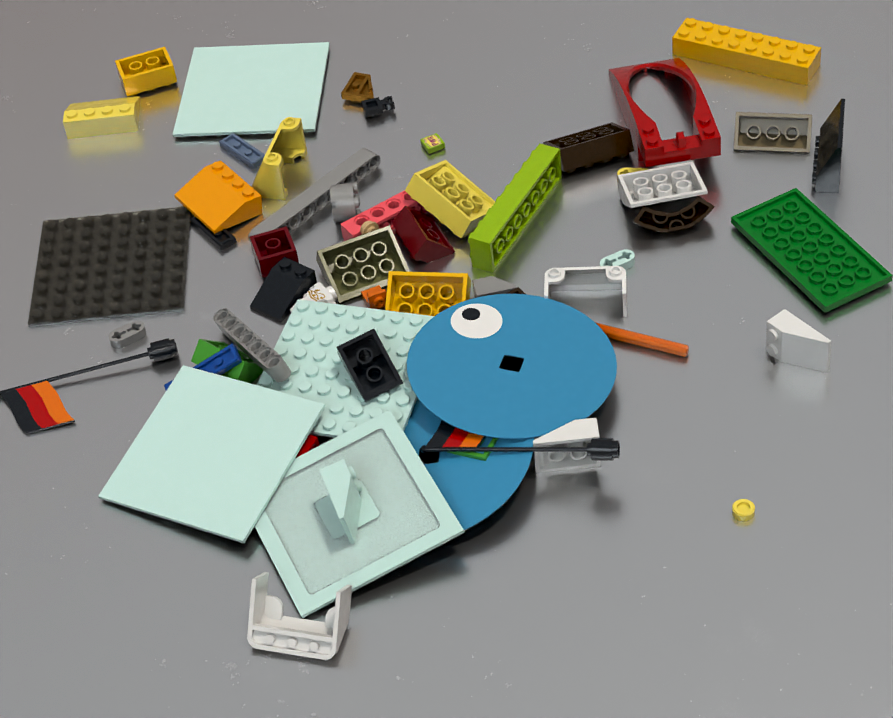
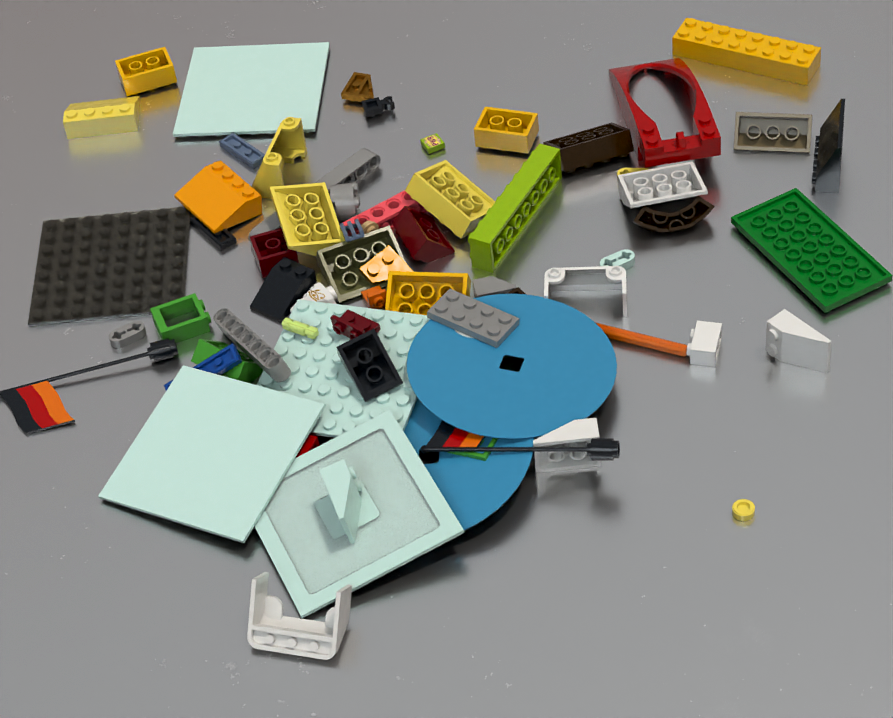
(186, 329): none -> bright green window
(300, 328): none -> yellowish green axle
(306, 217): none -> light yellow slope
(350, 226): none -> sand blue tile
(353, 324): none -> dark red bracket
(378, 267): none -> wing
(473, 318): none -> light grey plate
(506, 130): none -> yellow brick
(705, 343): none -> white brick

